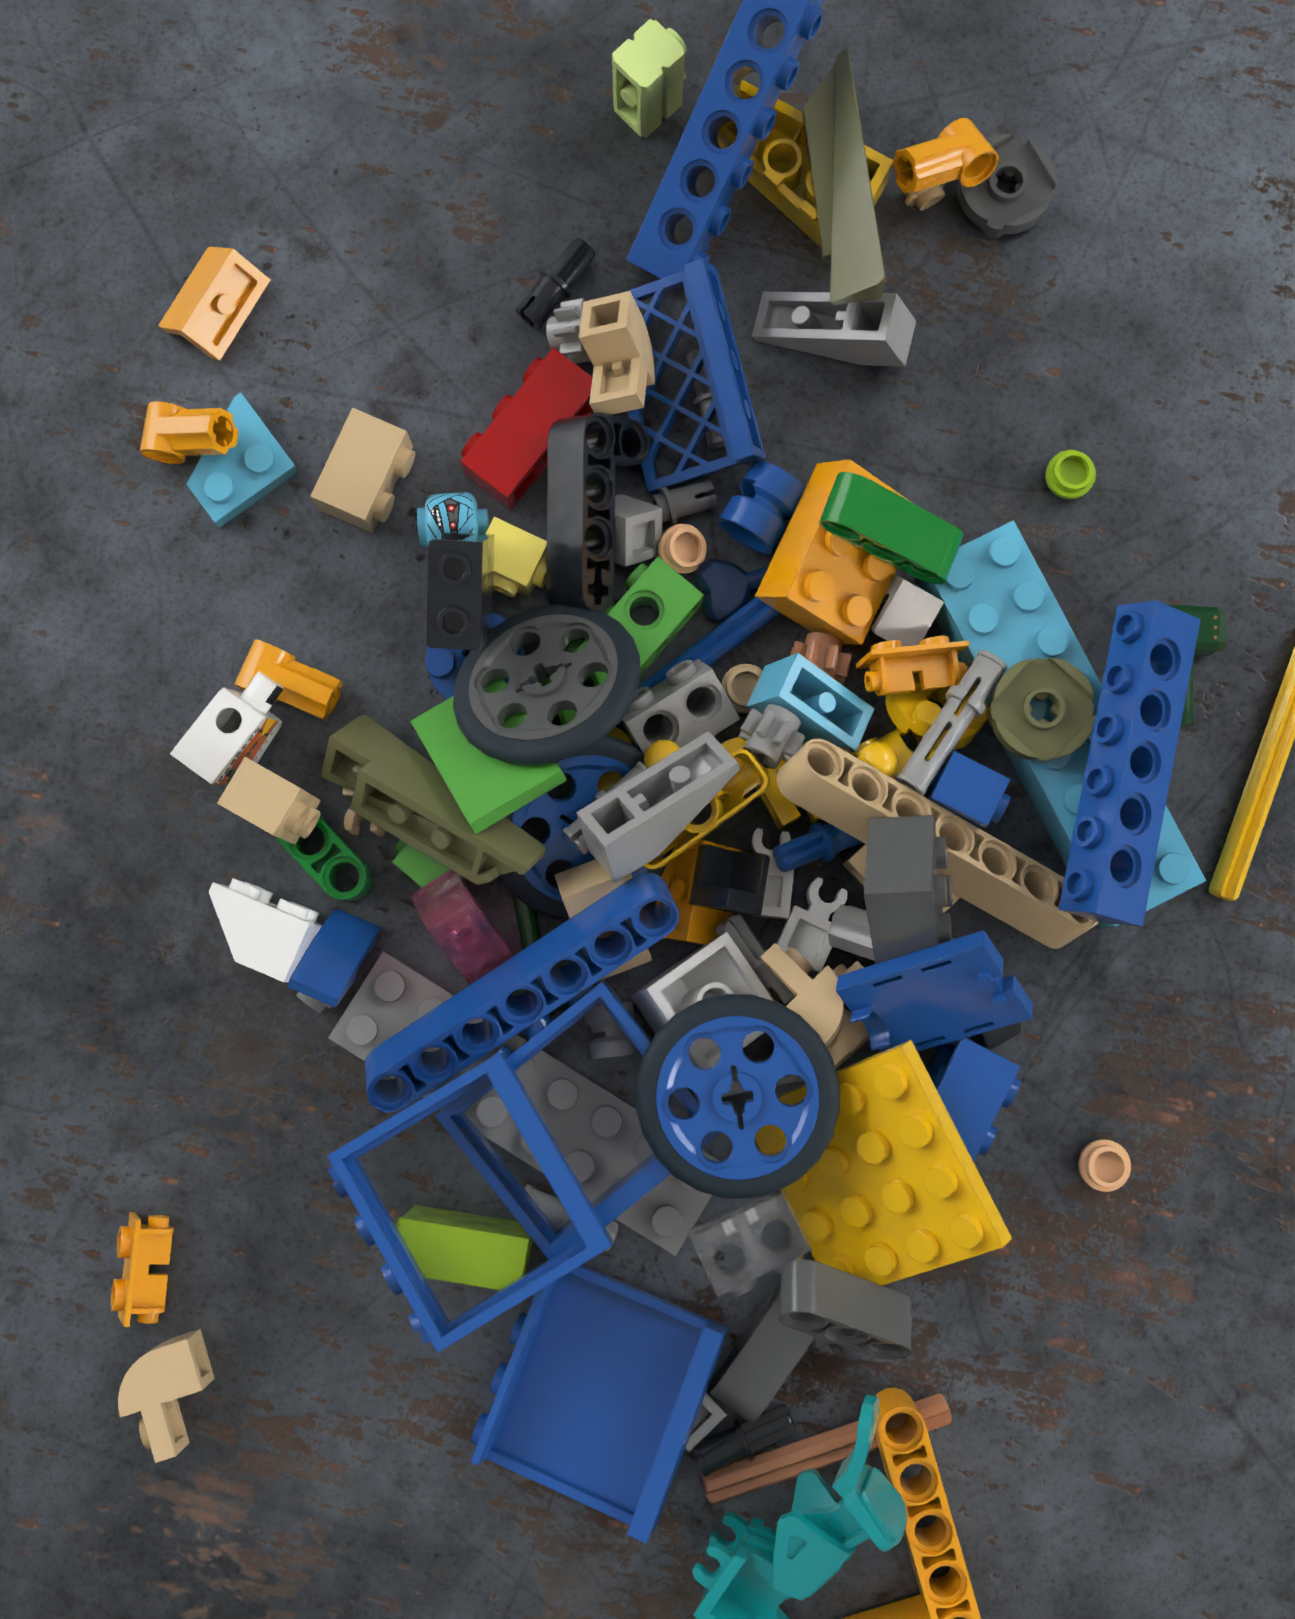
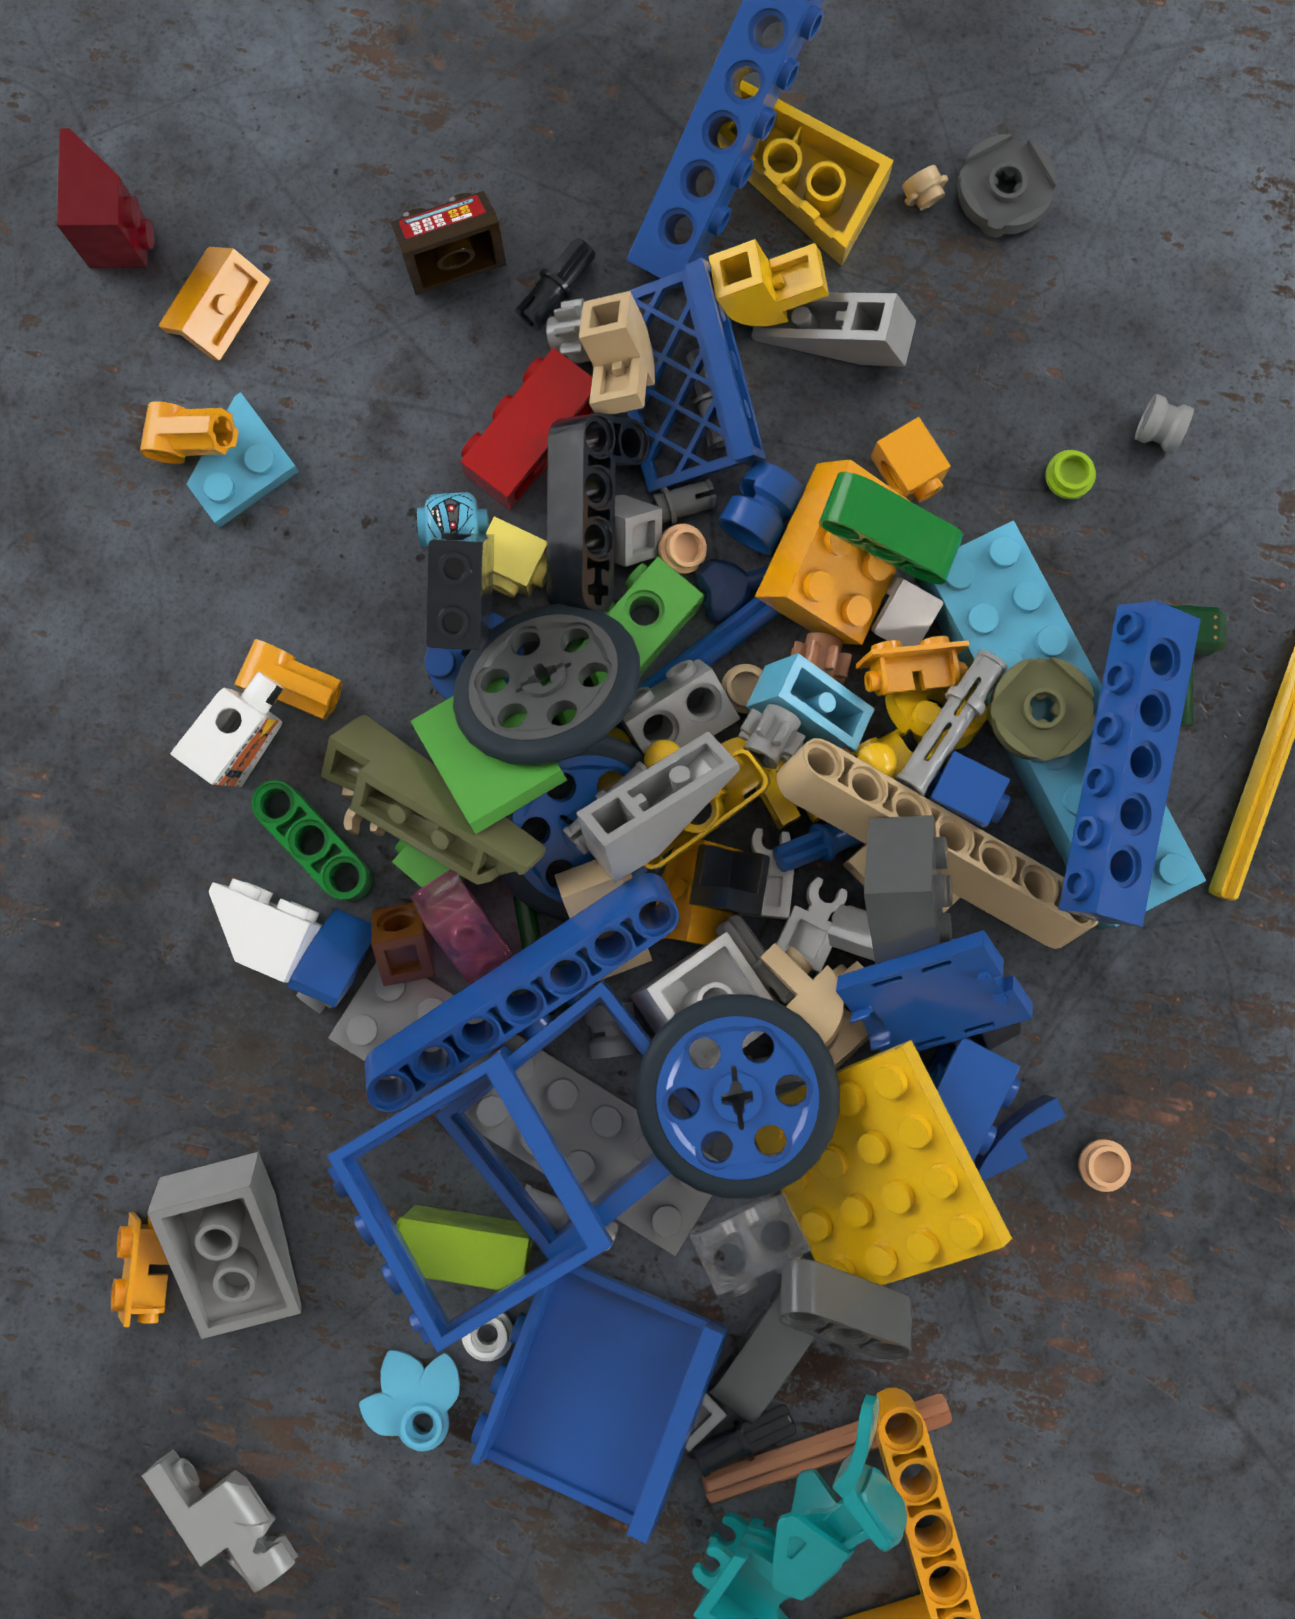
(98, 209): none -> dark red slope
(154, 1385): tan brick -> none
(221, 1518): none -> light grey plate
(226, 1244): none -> light grey slope
(270, 802): tan brick -> none
(364, 471): tan brick -> none
(401, 944): none -> reddish brown brick
(410, 1391): none -> medium azure plate
(449, 241): none -> dark brown slope
(491, 1350): none -> white plate
(648, 77): yellowish green brick -> none
(761, 289): none -> yellow brick
(843, 188): olive wedge -> none
(911, 461): none -> light orange brick
(956, 154): light orange piece -> none
(1007, 1148): none -> blue slope
(1164, 423): none -> light grey wheel

